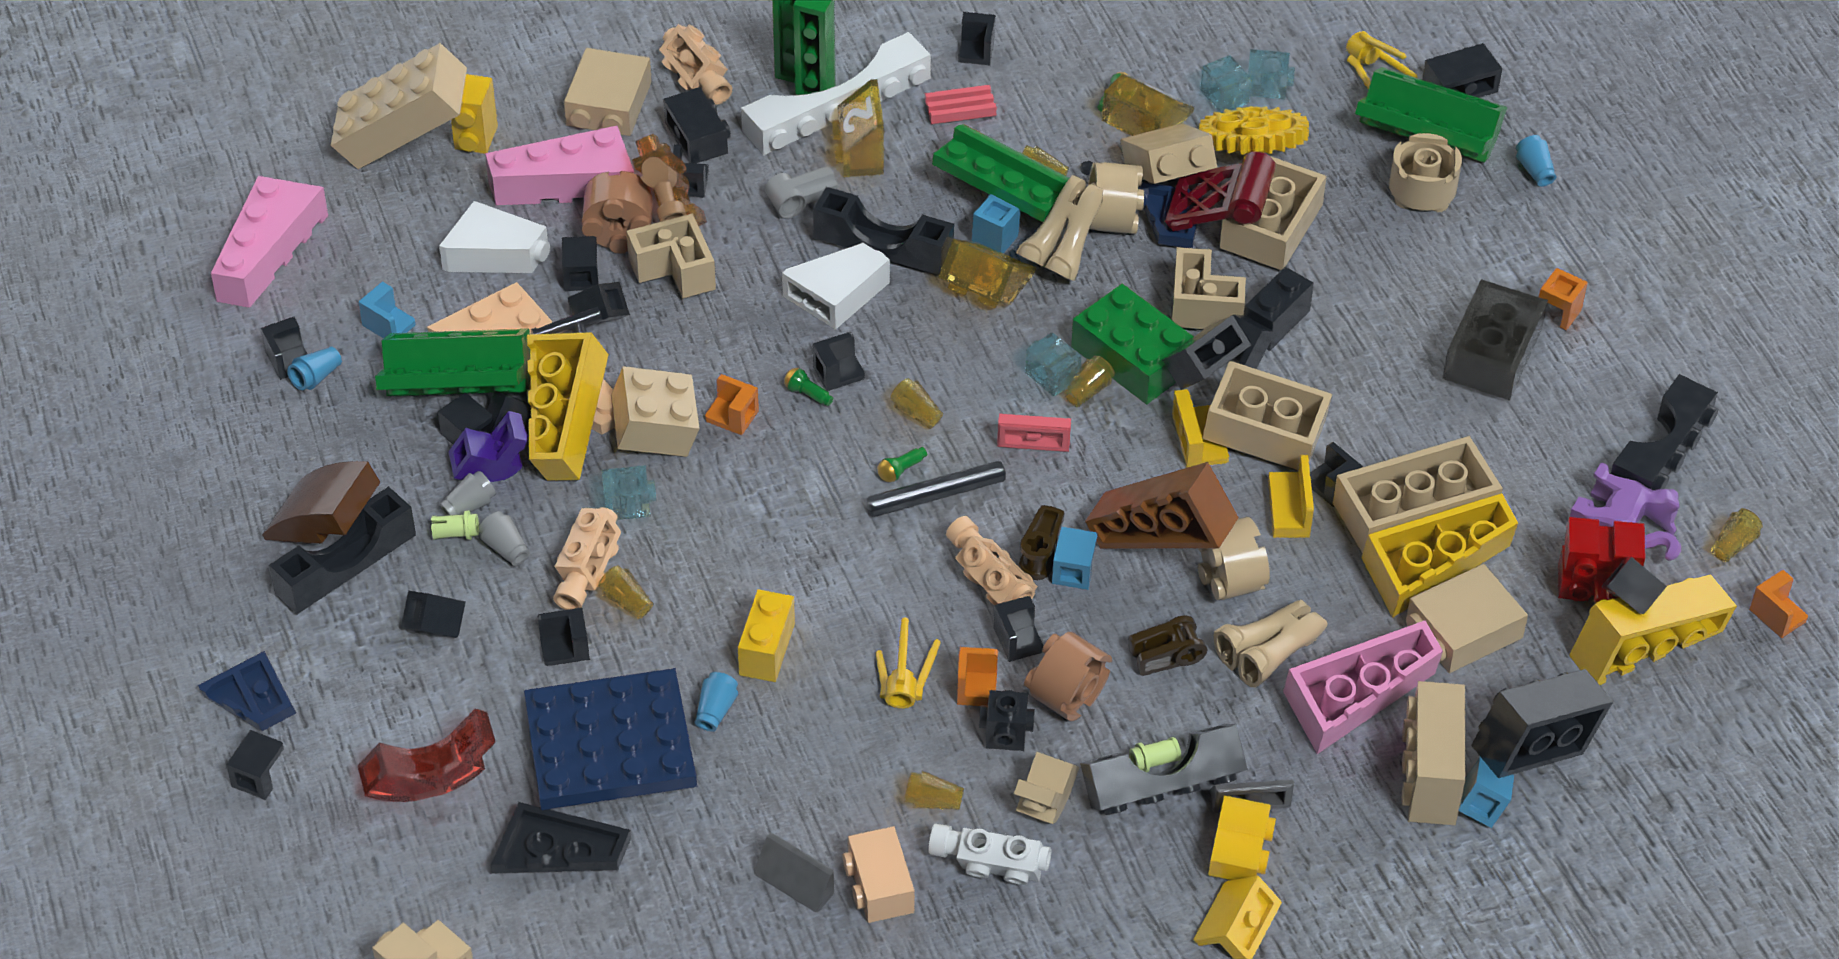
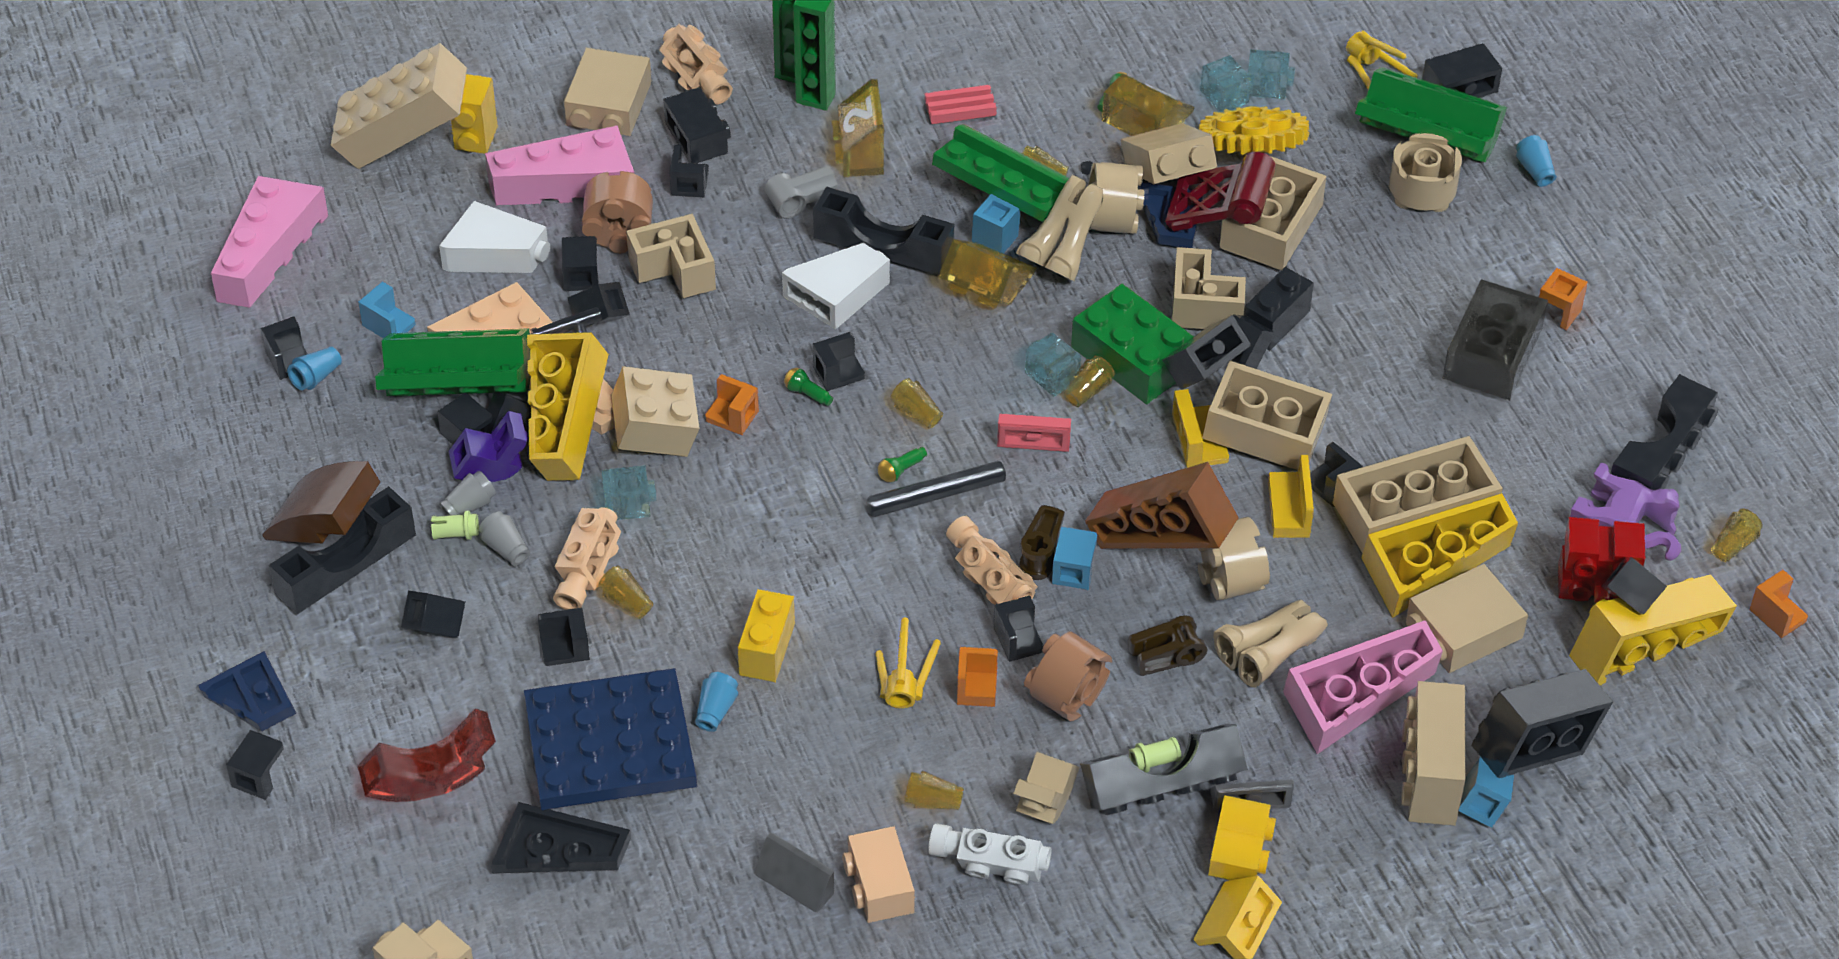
(664, 175): hips -> none
(784, 119): white arch -> none
(977, 38): black panel -> none
(1006, 720): black brick -> none

